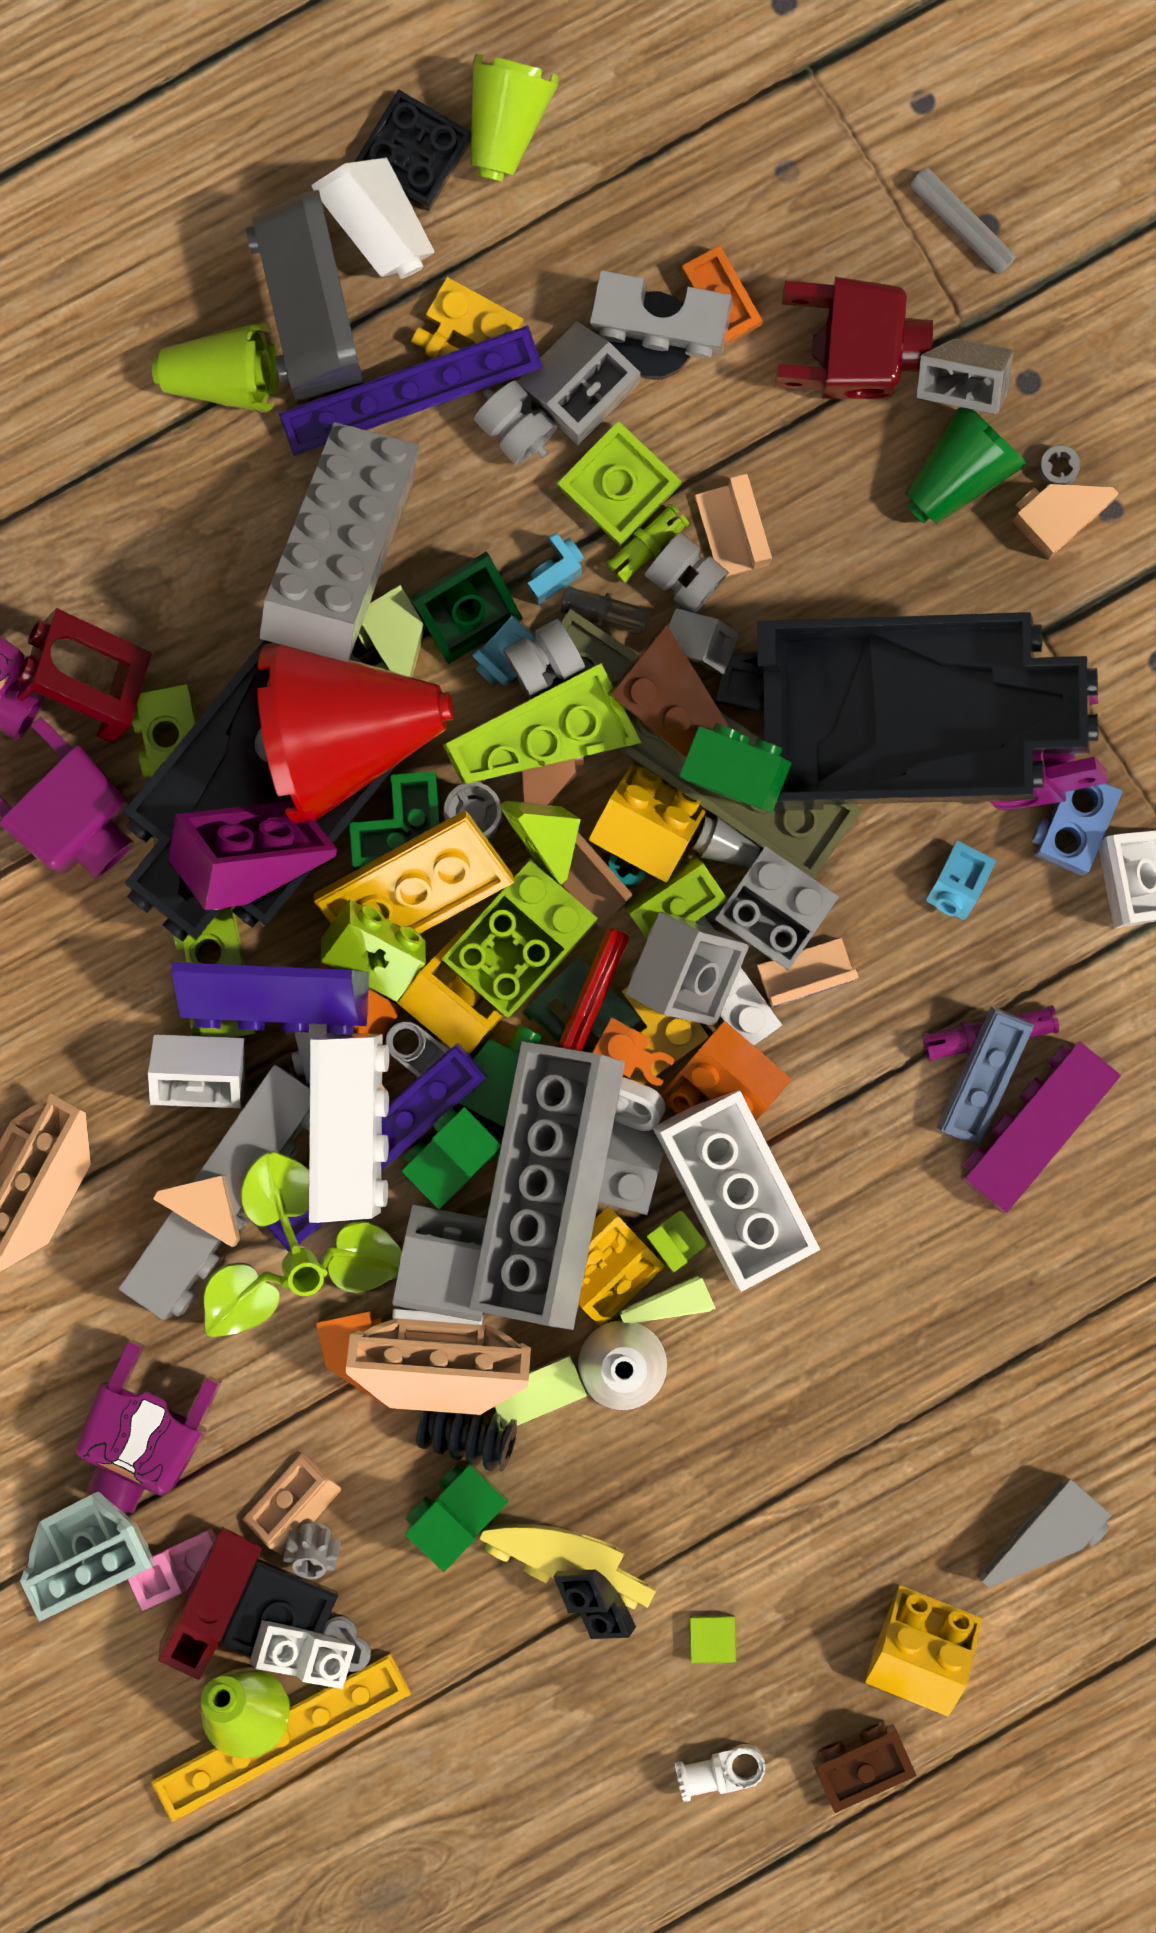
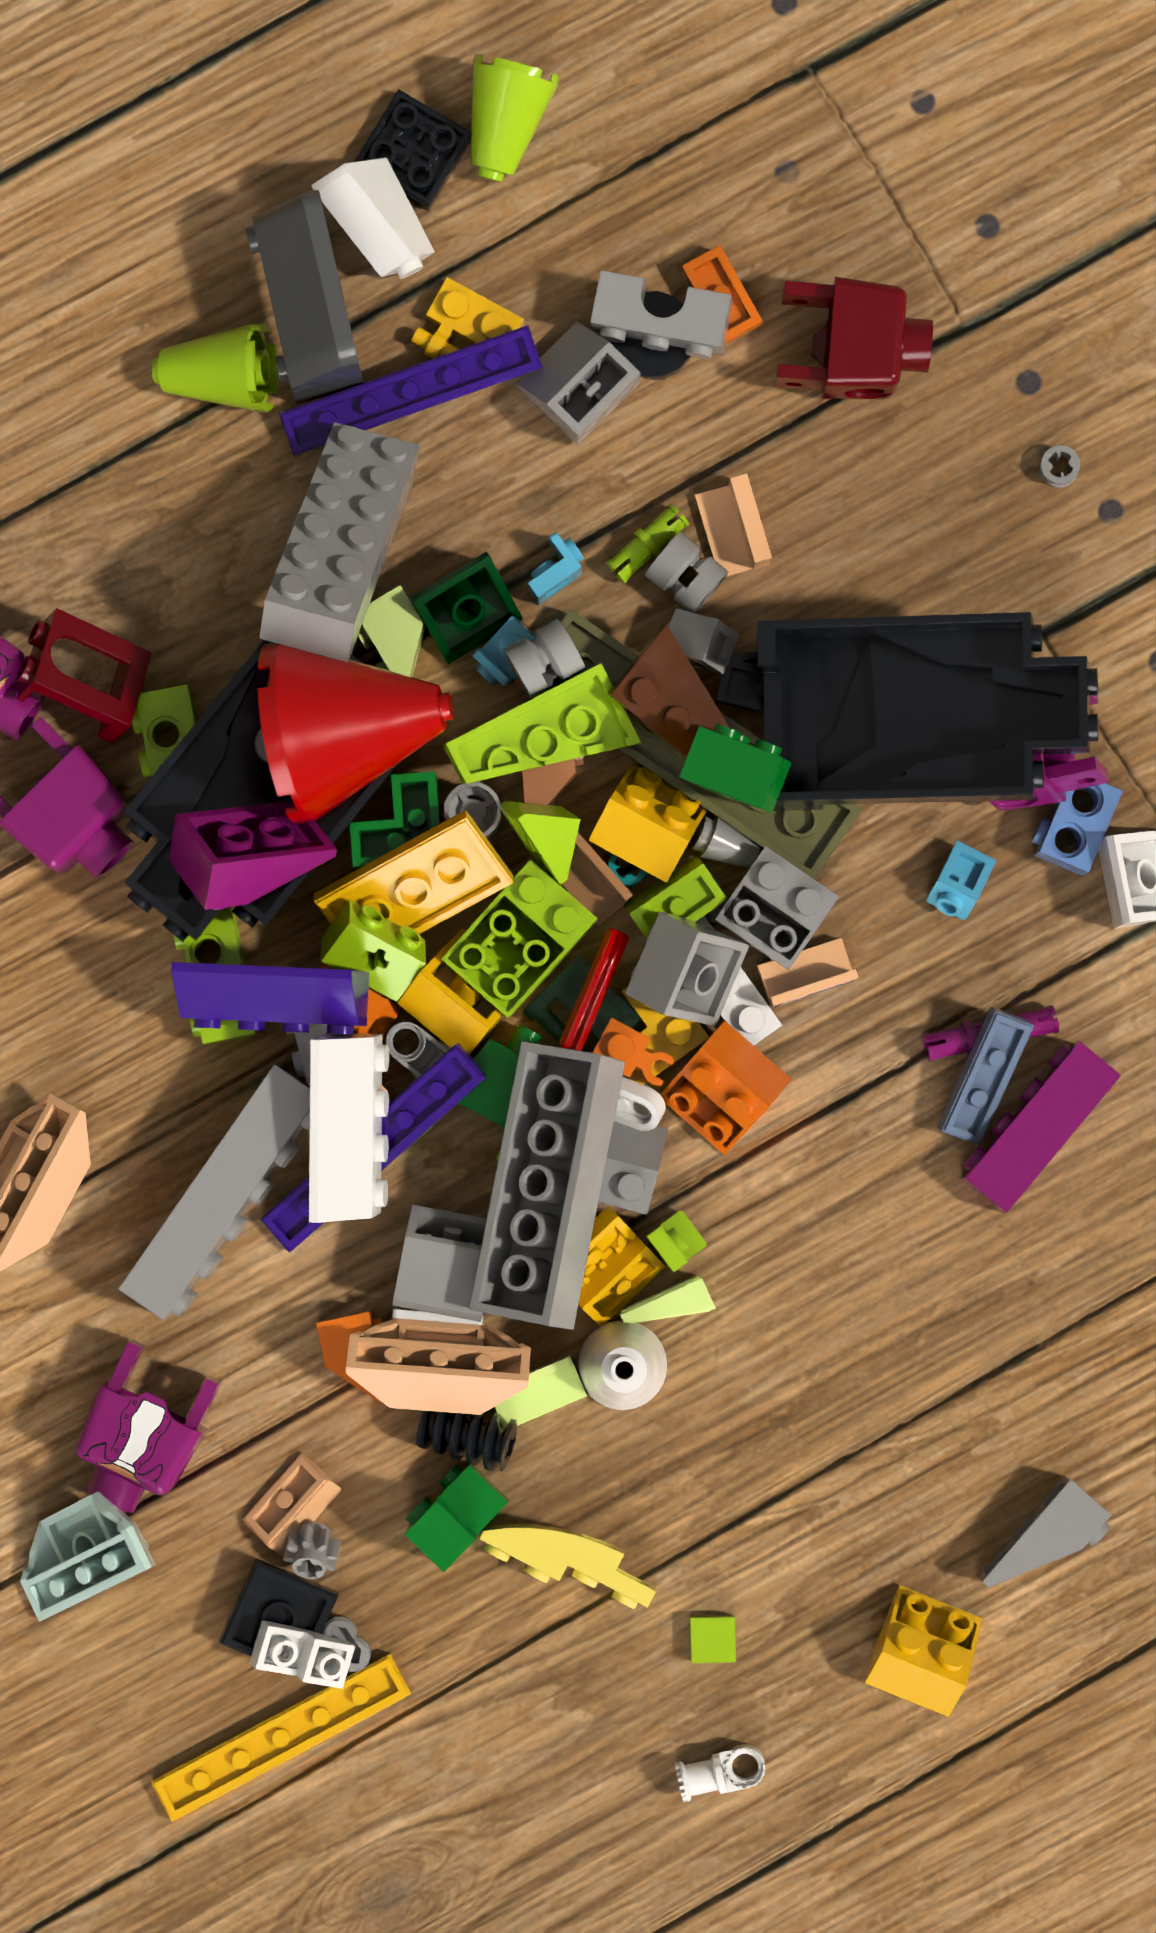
(173, 1570): bright pink slope -> none
(197, 1071): white slope -> none
(205, 1205): light nougat slope -> none
(208, 1604): dark red slope -> none
(245, 1712): lime cone -> none
(276, 1190): lime plant -> none
(451, 1157): green brick -> none
(520, 428): light grey wheel -> none
(597, 1602): black slope -> none
(605, 610): clear smoke axle -> none
(619, 483): lime plate -> none
(736, 1189): white slope -> none
(863, 1766): reddish brown bracket -> none
(961, 467): green cone -> none
(962, 220): light grey axle -> none
(973, 378): light grey torso -> none
(1060, 513): light nougat slope -> none

